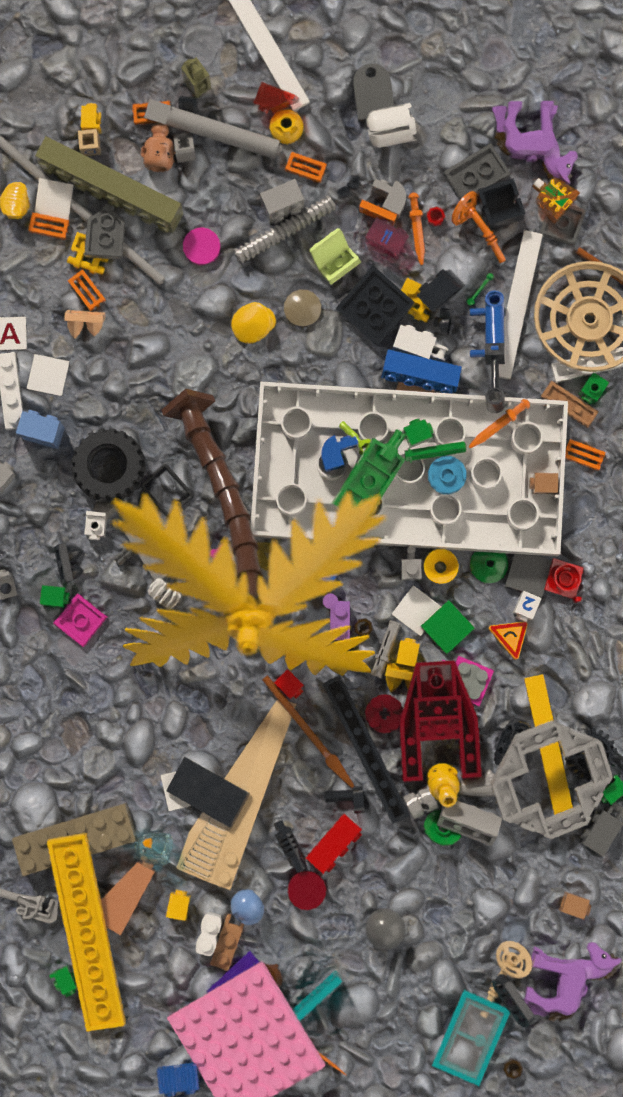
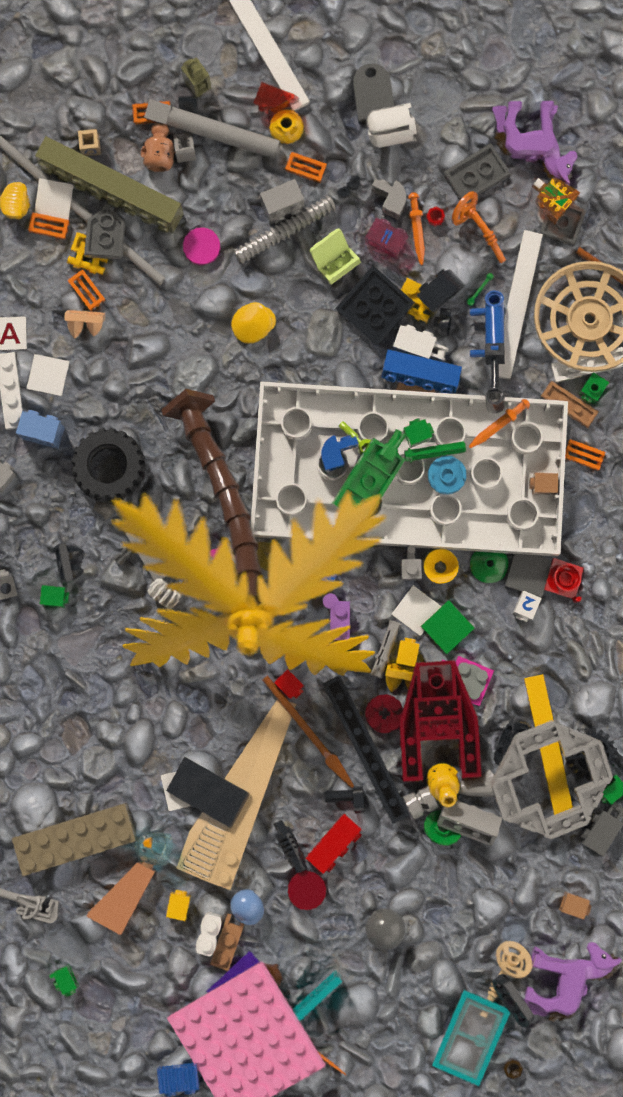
(80, 620): dark pink tile -> none
(86, 932): yellow plate -> none
(91, 117): yellow brick -> none
(101, 519): white brick -> none
(177, 479): black piece -> none
(302, 308): dark tan dish -> none
(363, 627): dark brown tile -> none
(377, 212): orange tile -> none
(498, 204): black piece -> none
(510, 636): piece -> none

